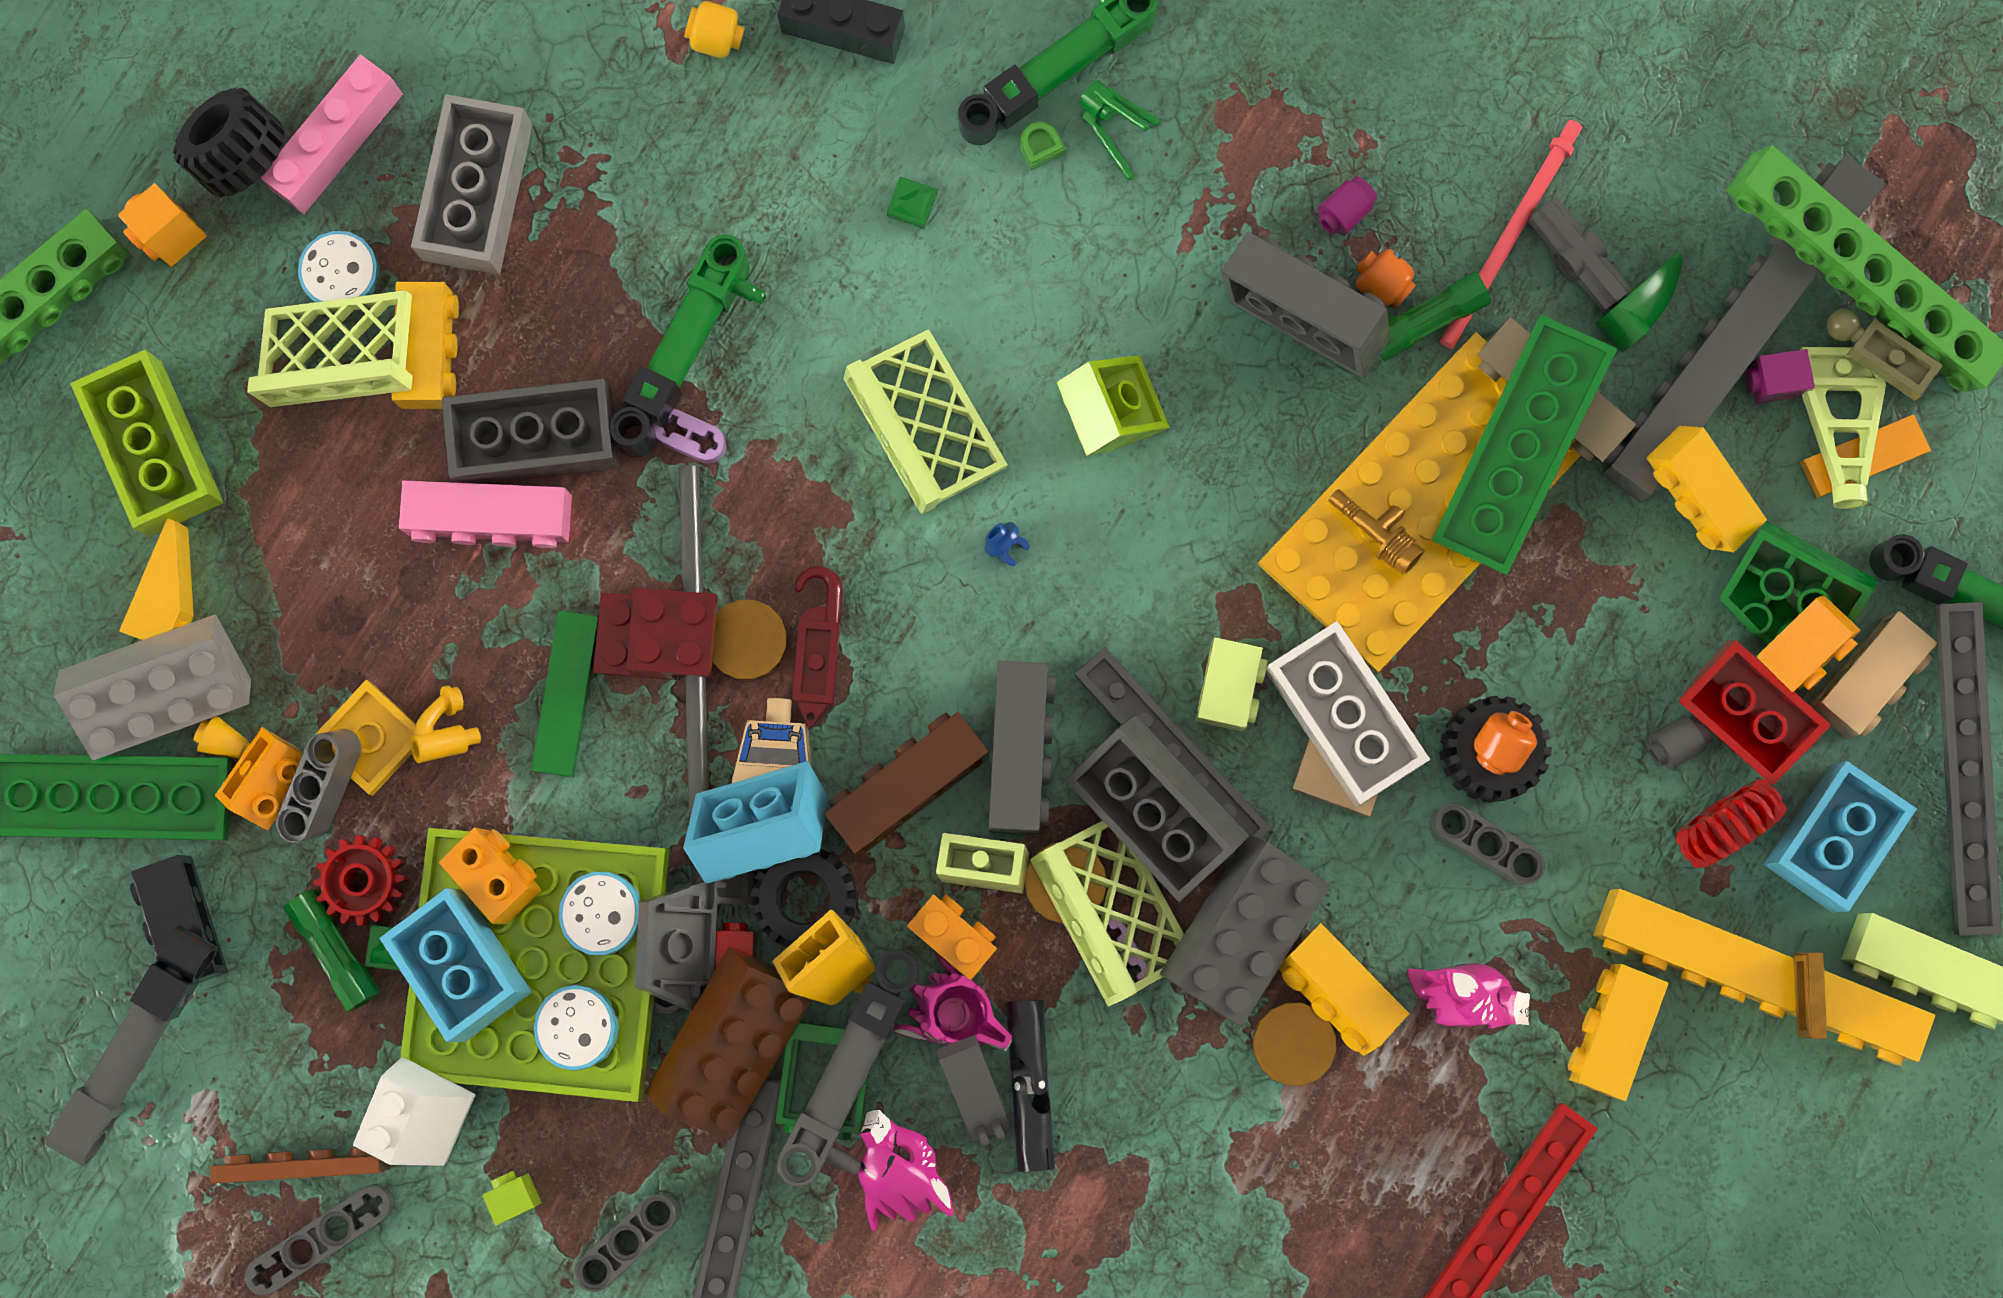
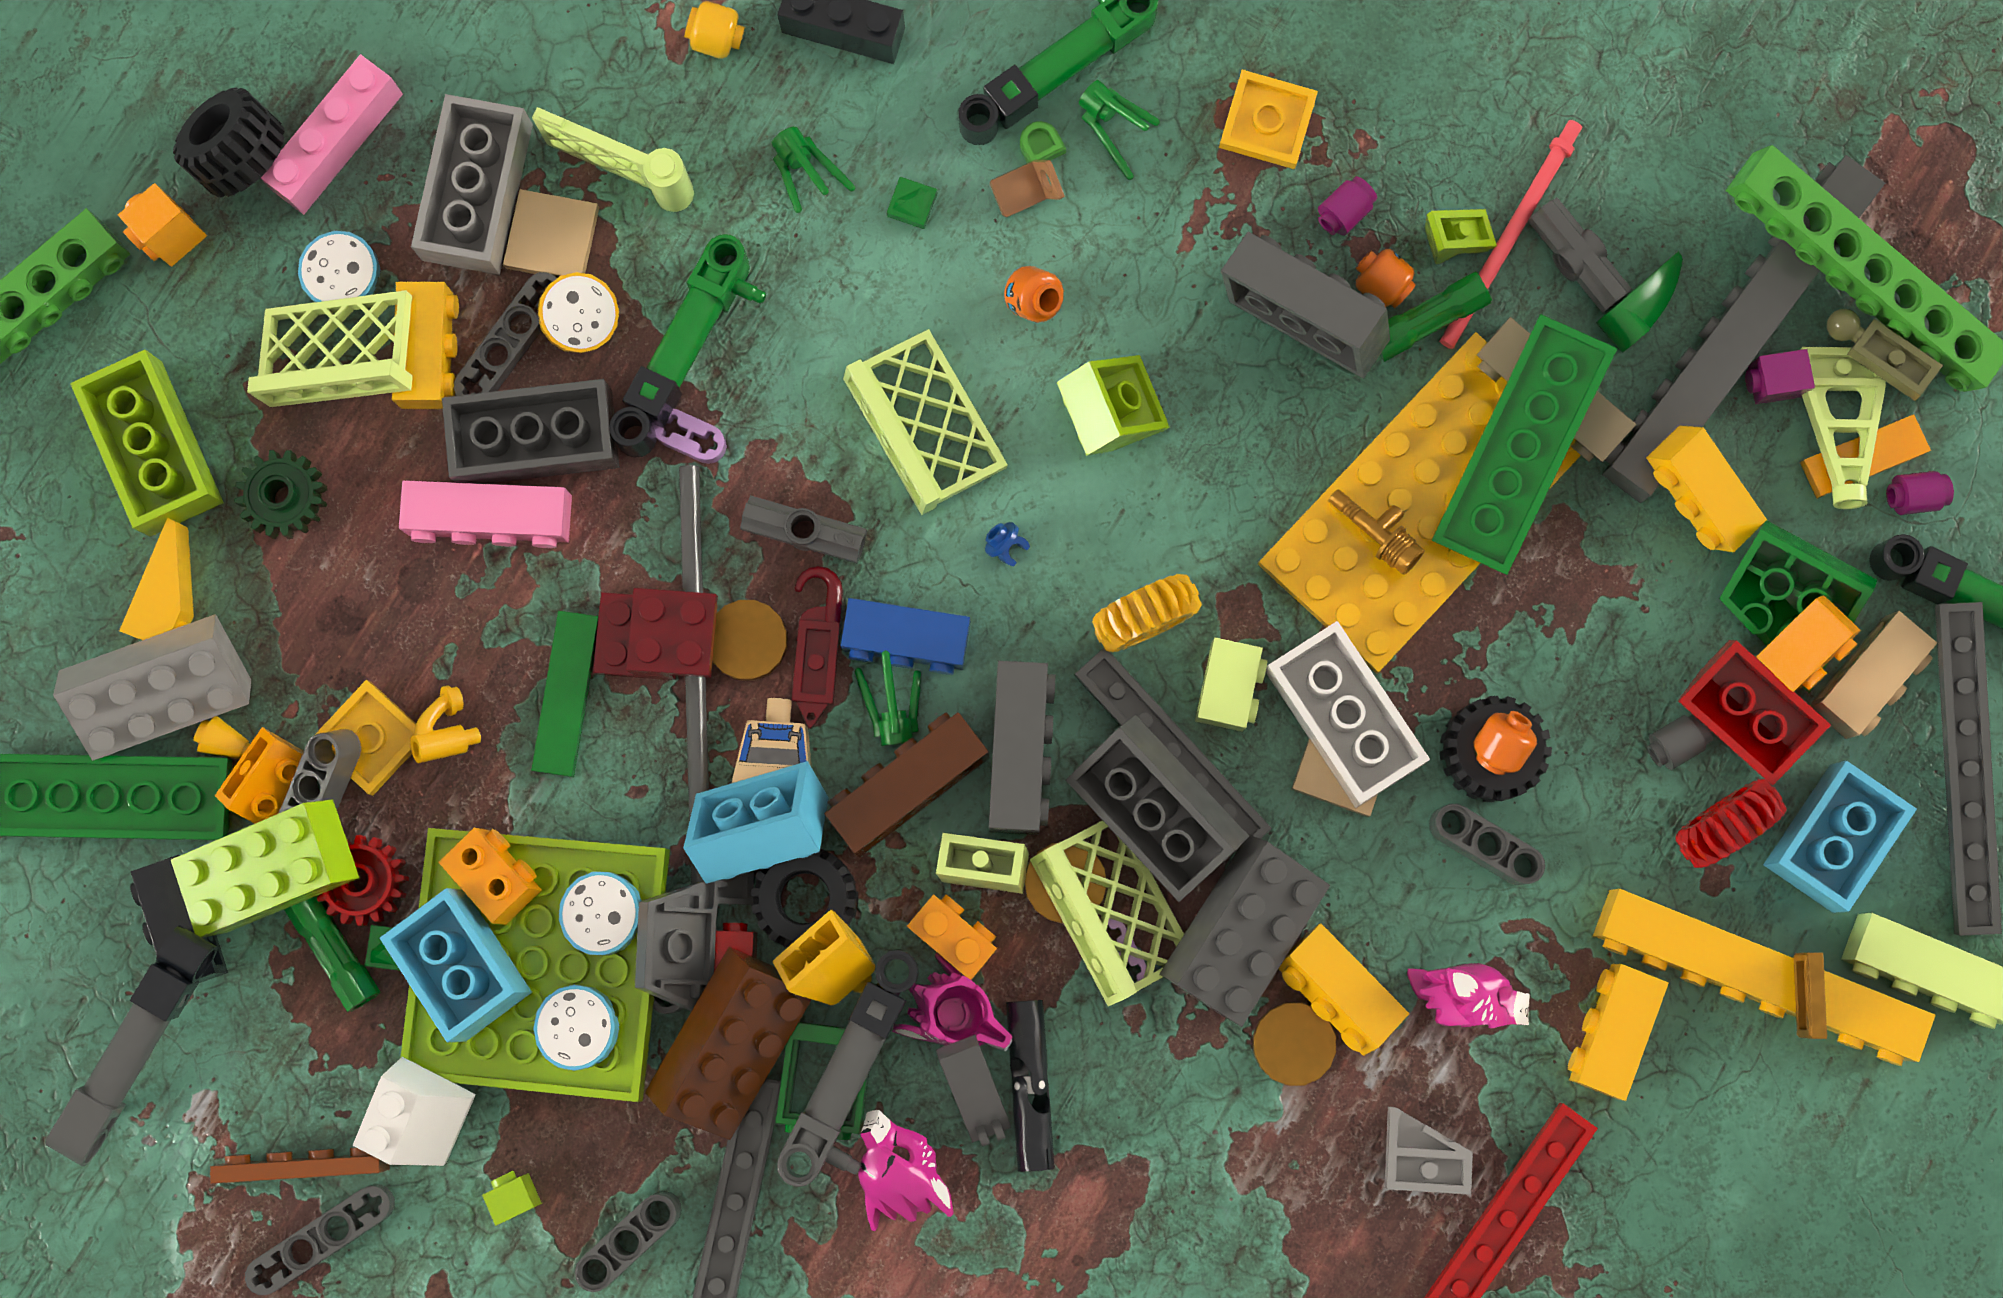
(263, 484): none -> dark green gear
(264, 868): none -> lime brick
(503, 336): none -> dark grey beam
(550, 234): none -> tan tile
(578, 312): none -> white tile
(659, 171): none -> yellowish green piece
(778, 523): none -> dark grey piece
(795, 151): none -> green plant
(895, 726): none -> green plant
(906, 634): none -> blue brick
(1026, 187): none -> medium nougat bracket
(1034, 294): none -> orange head
(1146, 612): none -> yellow gear
(1268, 119): none -> yellow plate
(1424, 1158): none -> light grey wing
(1458, 233): none -> lime slope
(1920, 492): none -> magenta brick

